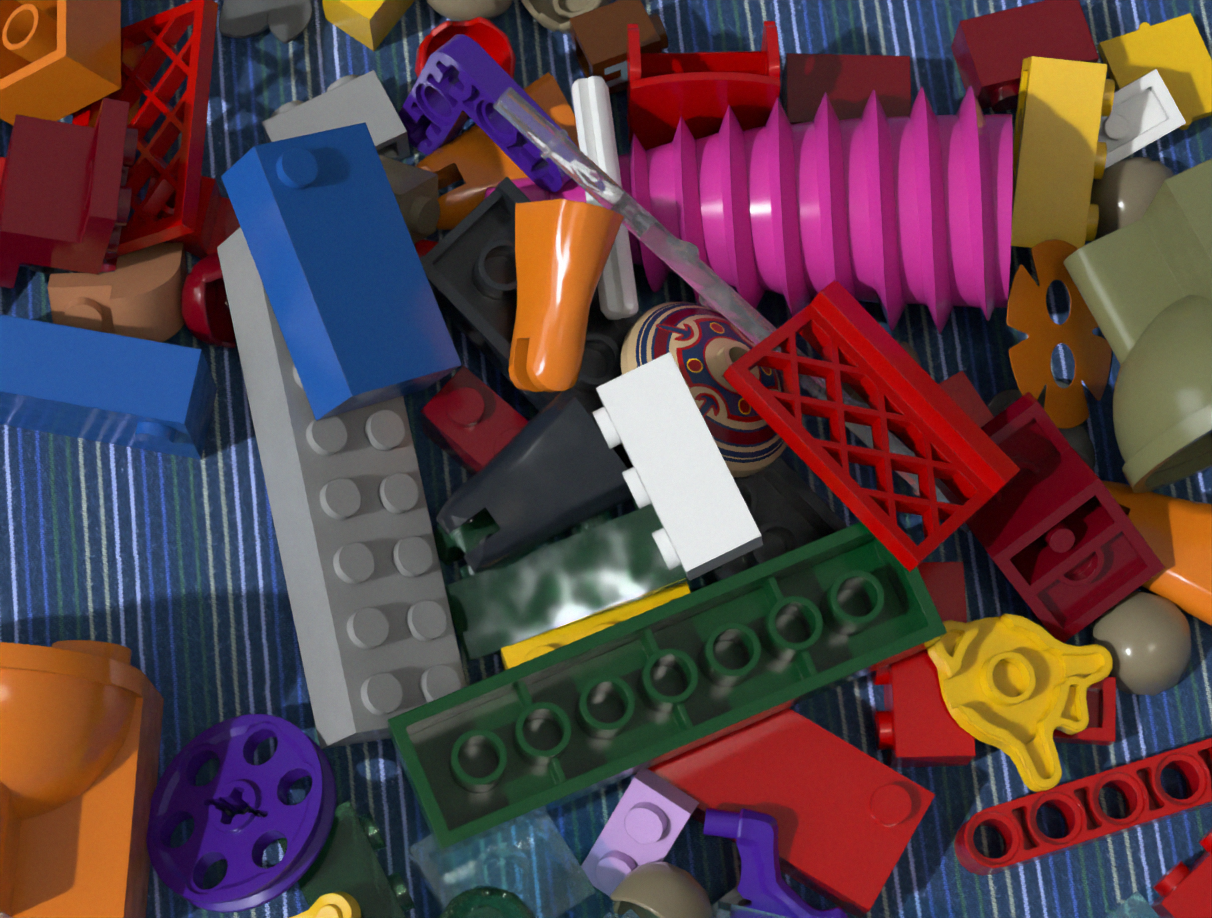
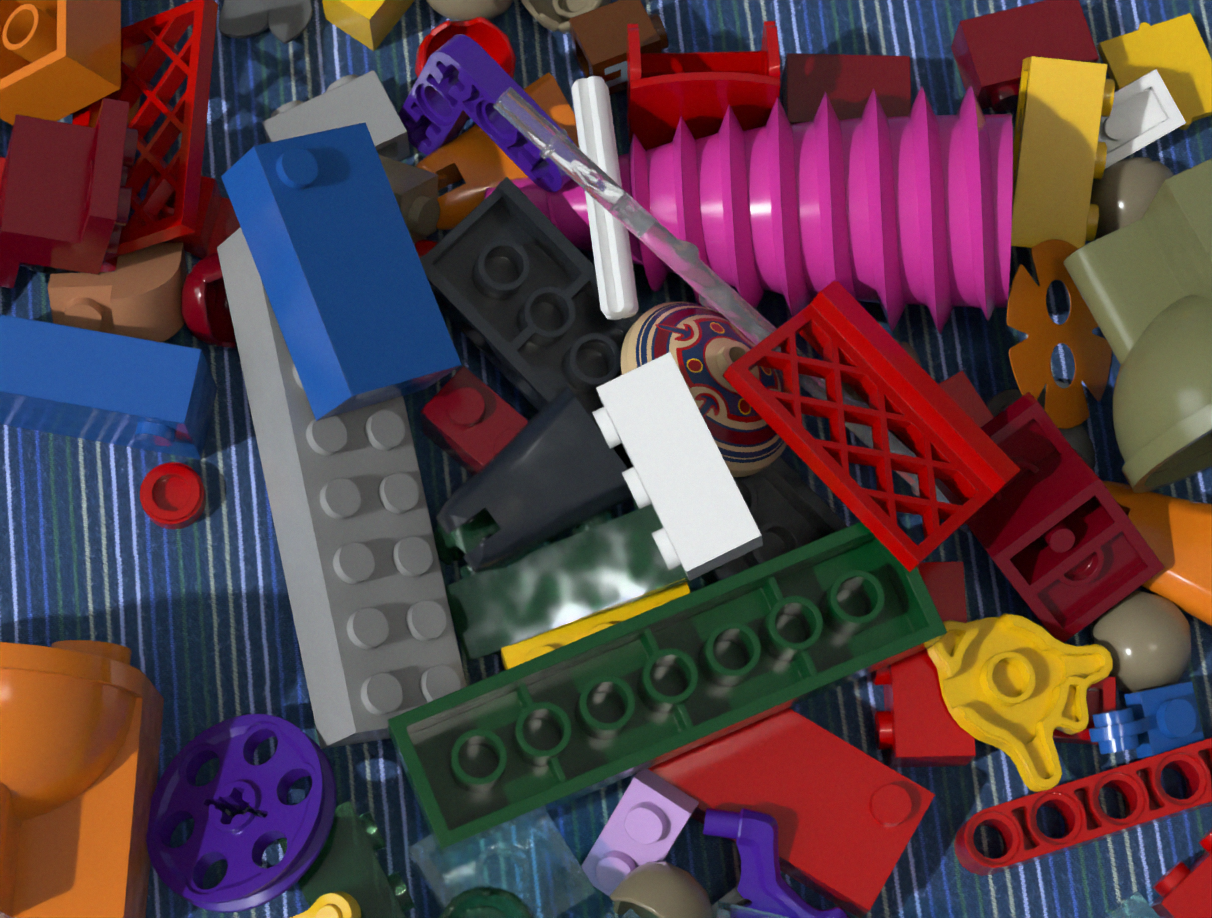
(173, 495): none -> red tile
(558, 267): orange piece -> none
(1151, 723): none -> blue plate

